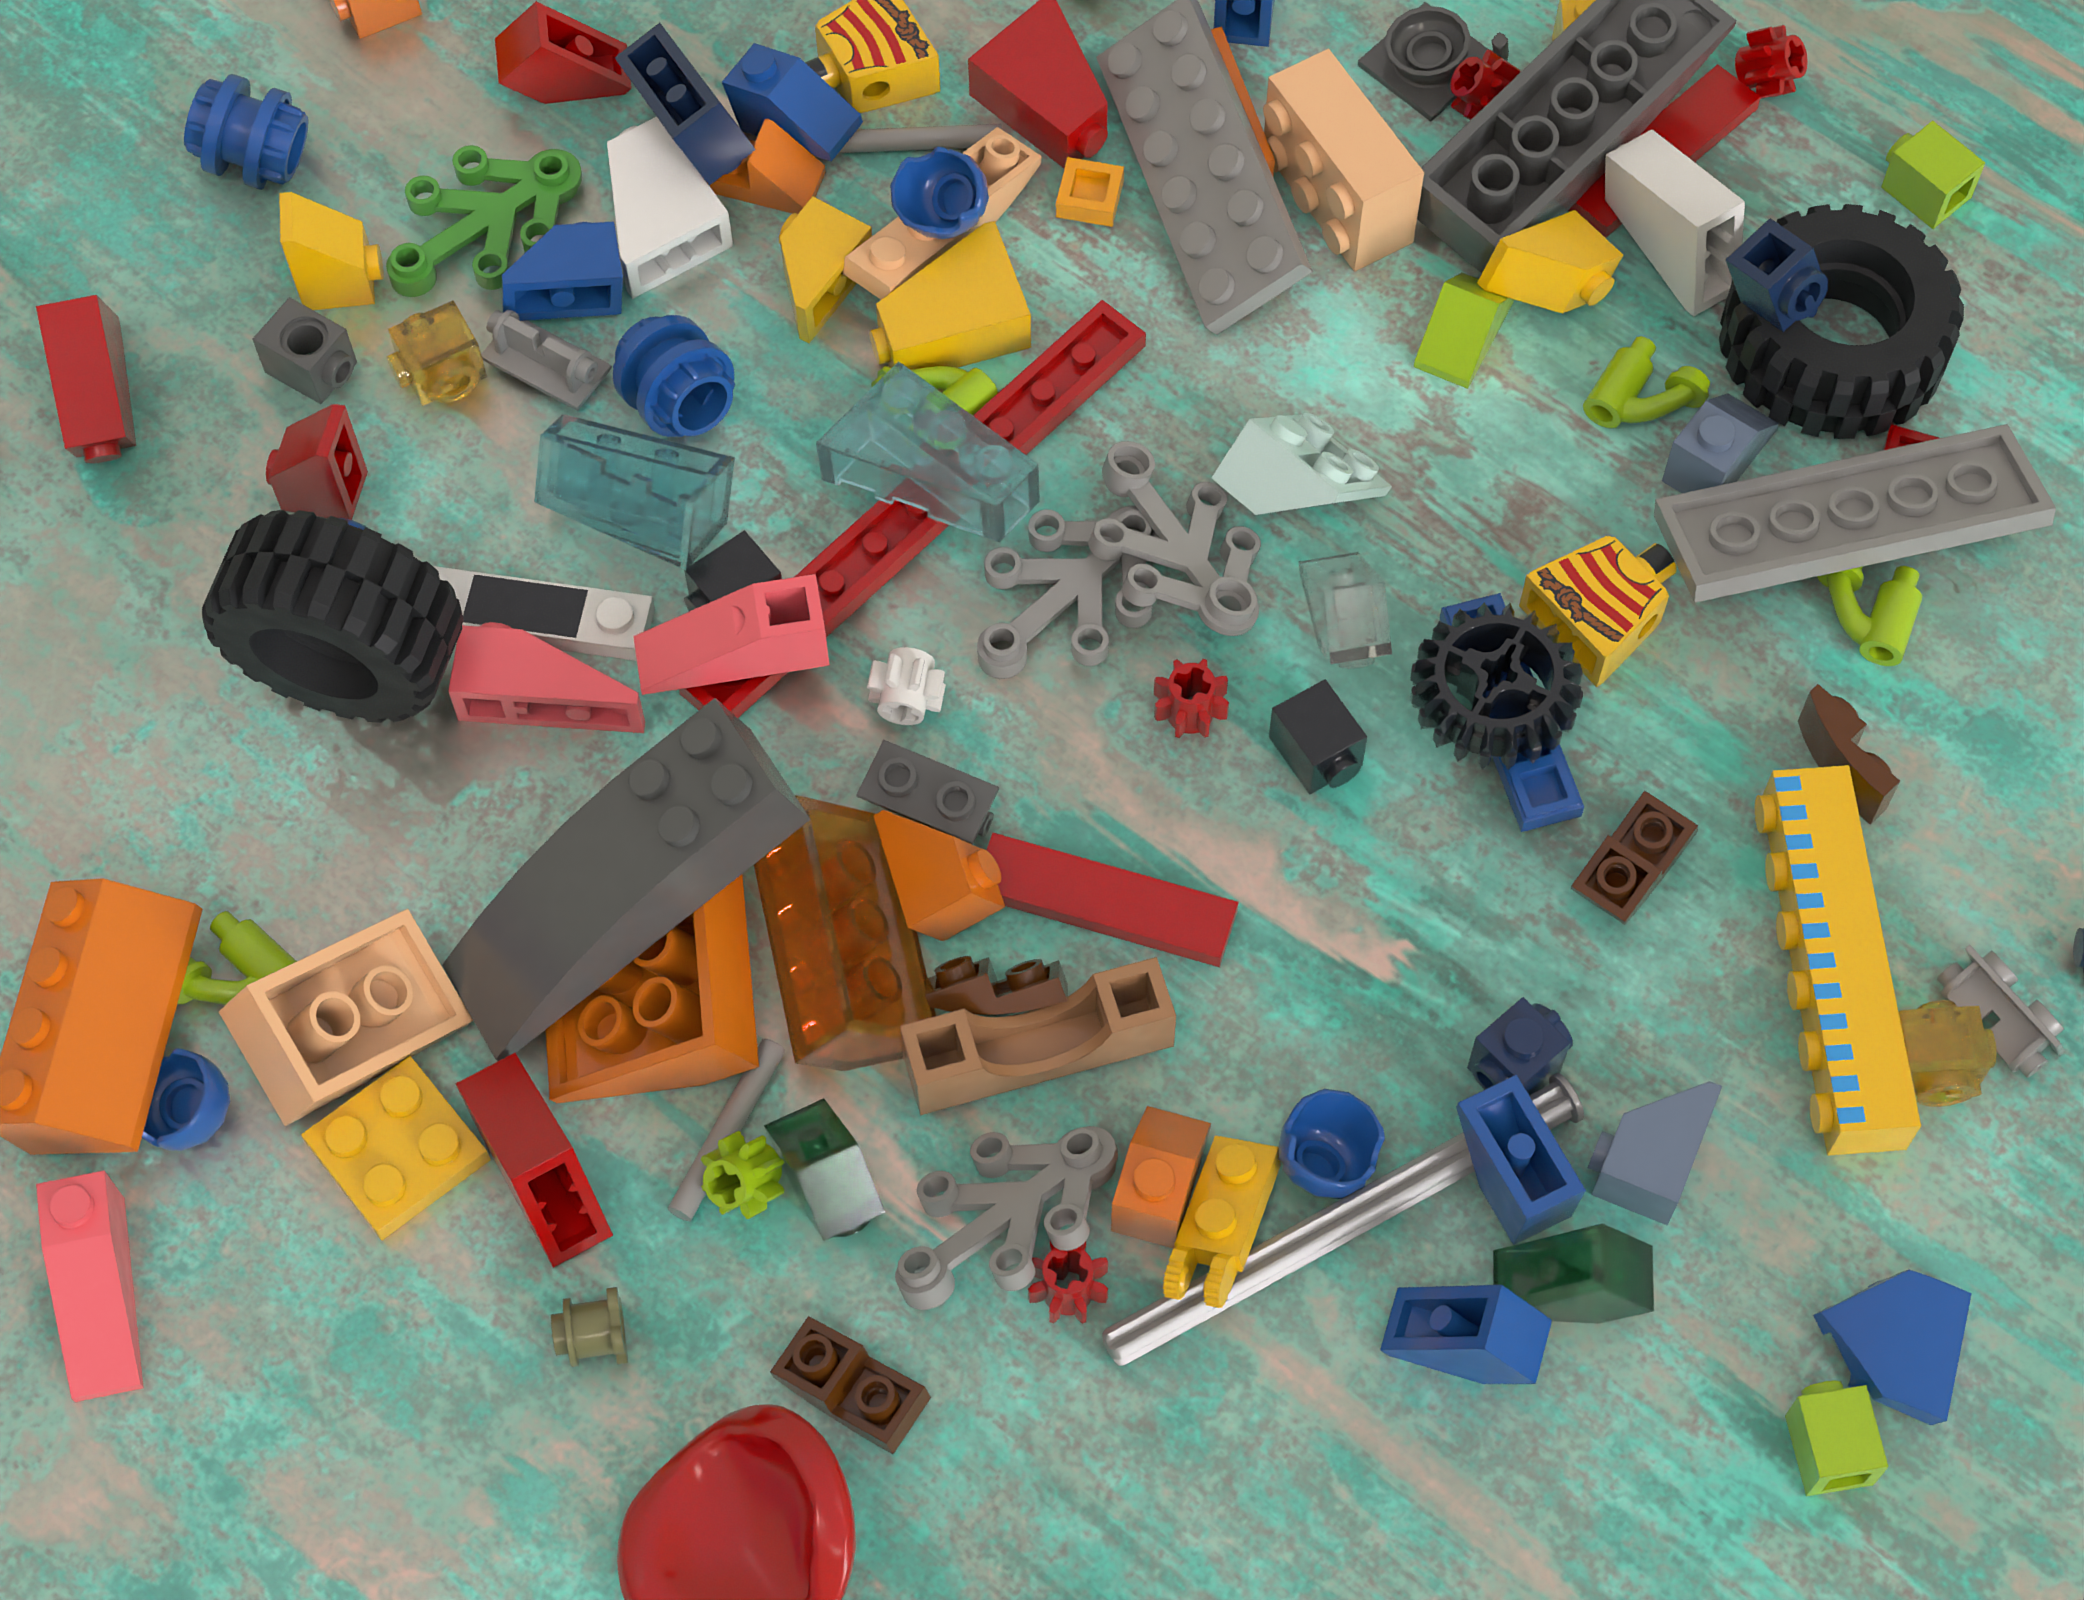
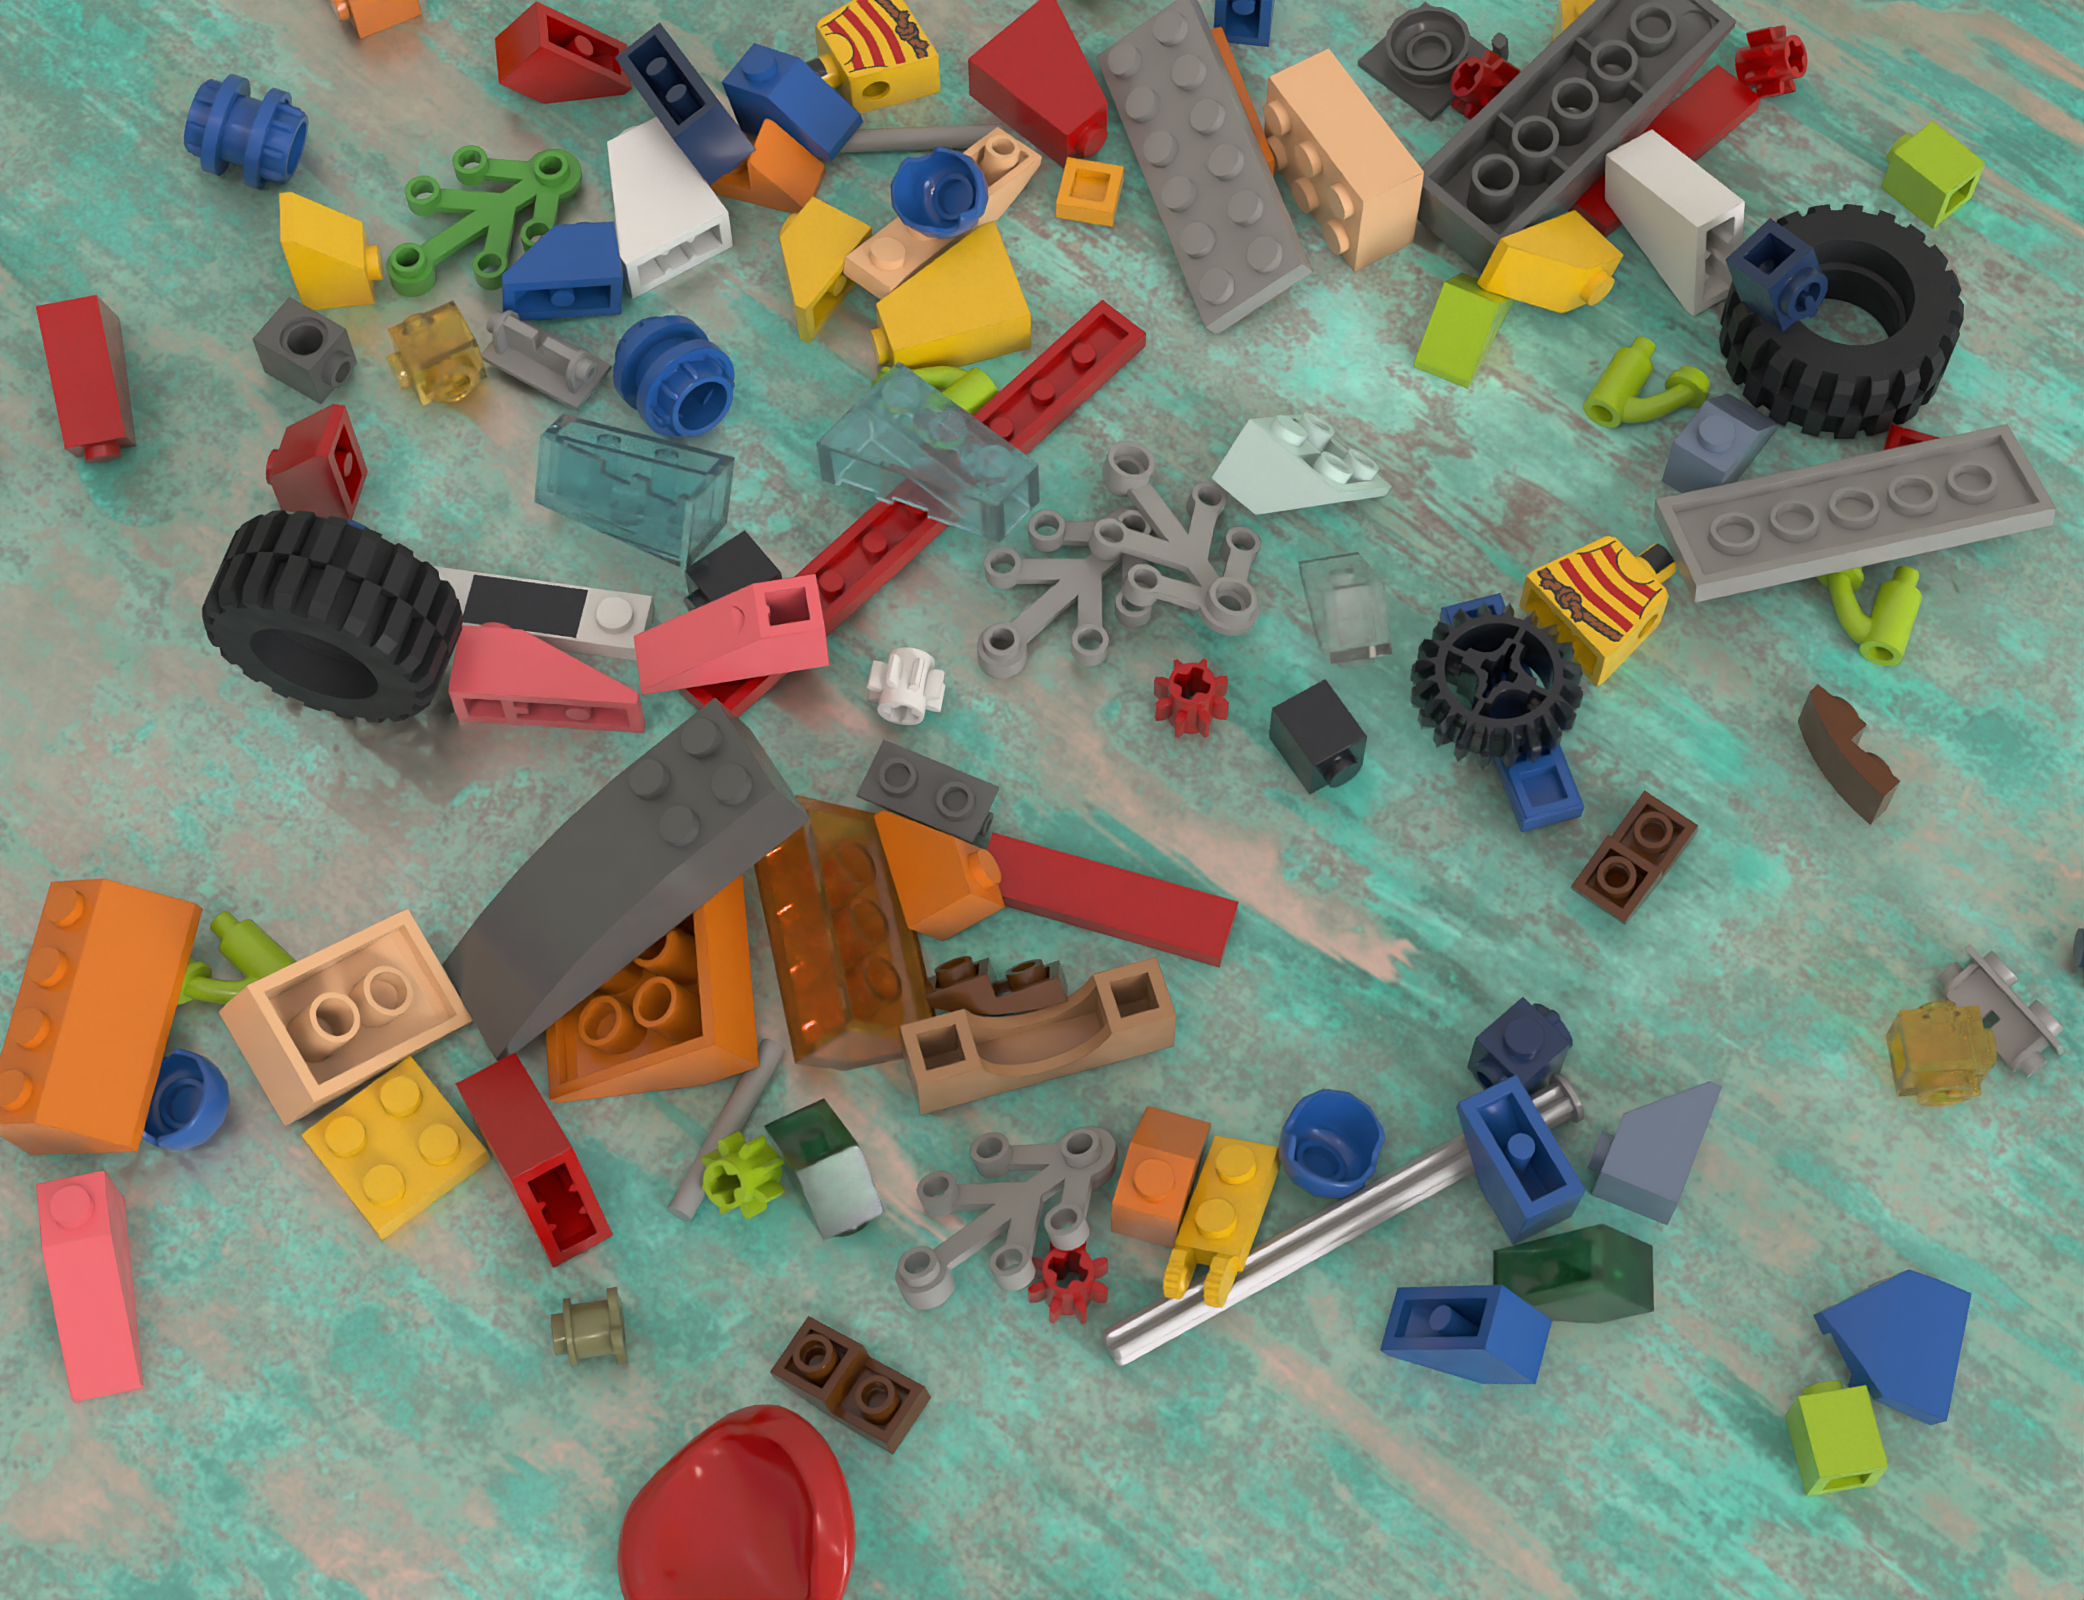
(1838, 962): yellow brick -> none

